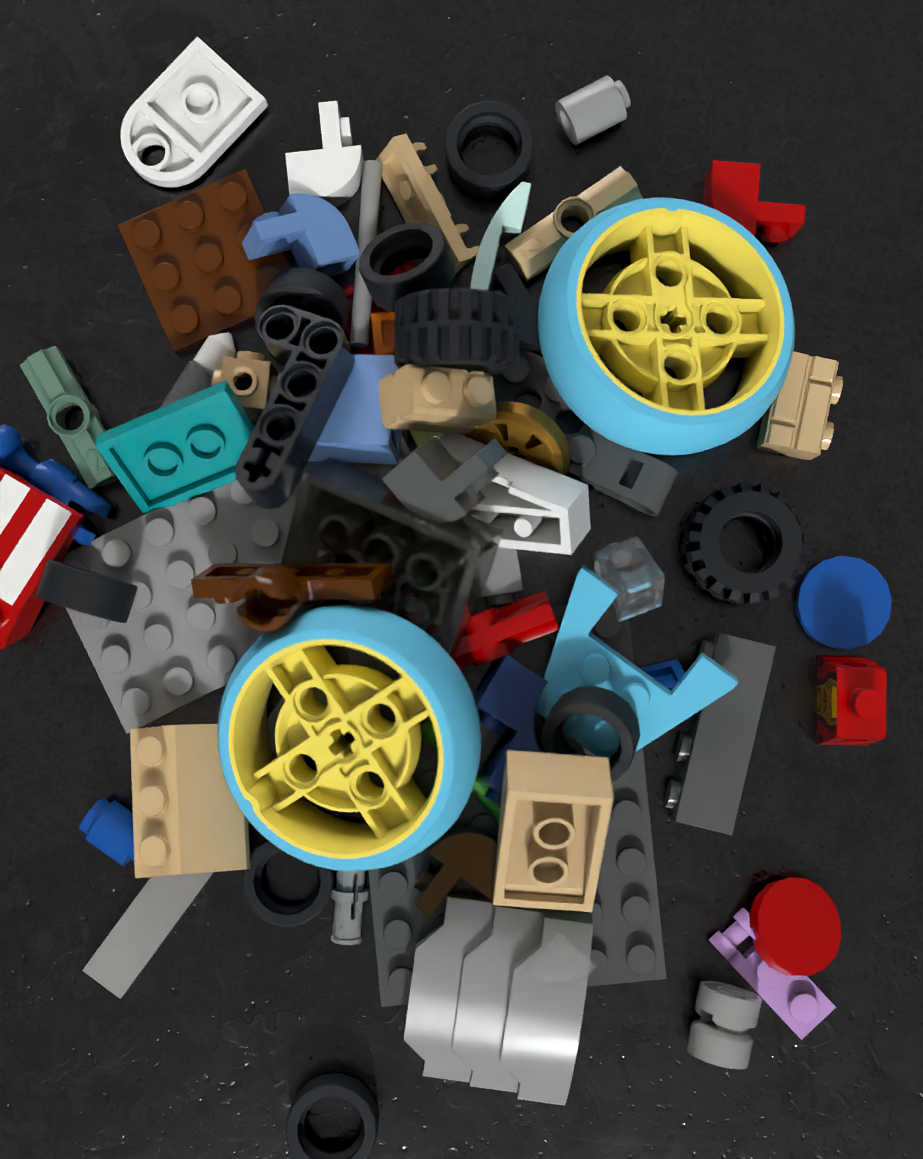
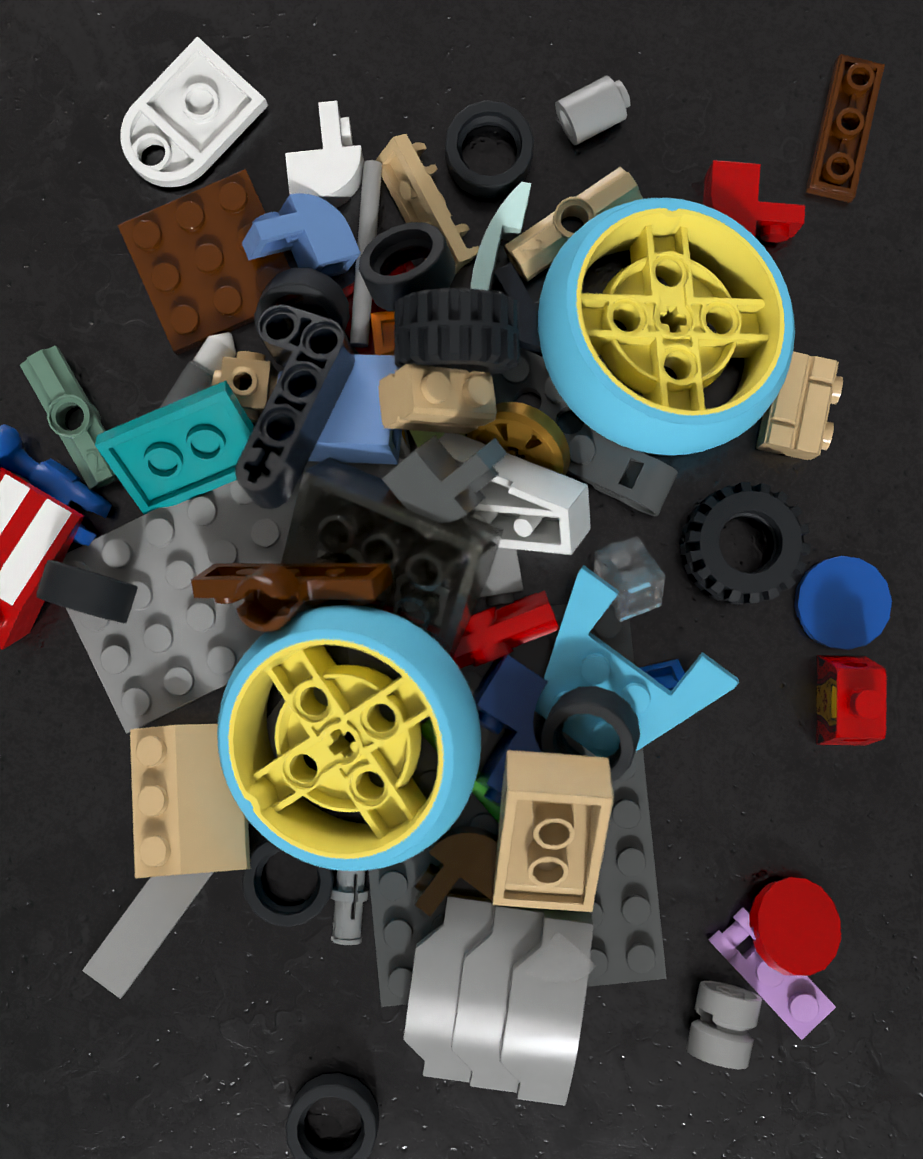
(110, 830): blue brick -> none
(721, 739): dark grey brick -> none
(839, 150): none -> reddish brown tile

